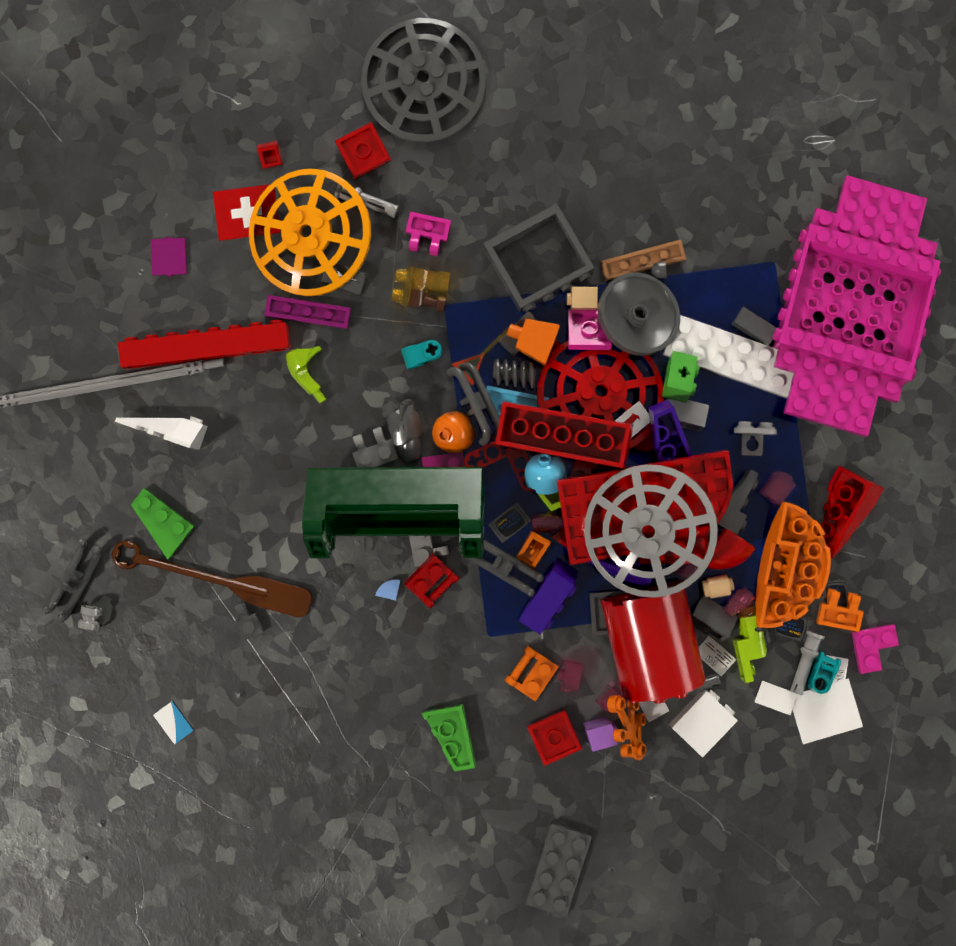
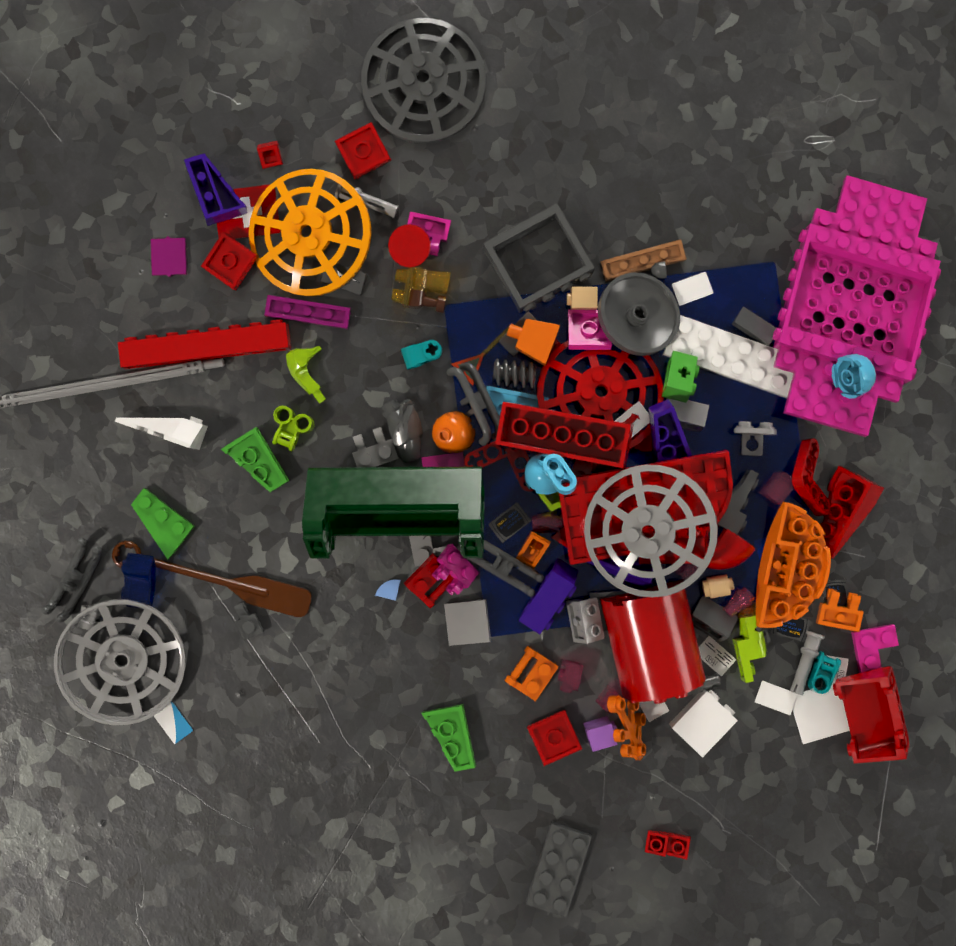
(118, 674): none -> light grey dish
(139, 578): none -> clear blue brick
(212, 191): none -> dark purple wedge
(229, 261): none -> red plate
(257, 458): none -> bright green wing
(290, 428): none -> lime piece
(409, 245): none -> red tile
(458, 567): none -> dark pink plate
(467, 622): none -> light grey tile
(559, 475): none -> medium azure plate
(585, 620): none -> light grey bracket
(667, 843): none -> red slope
(692, 288): none -> white sticker
(803, 478): none -> red beam
(853, 375): none -> medium azure cylinder
(873, 716): none -> red windscreen

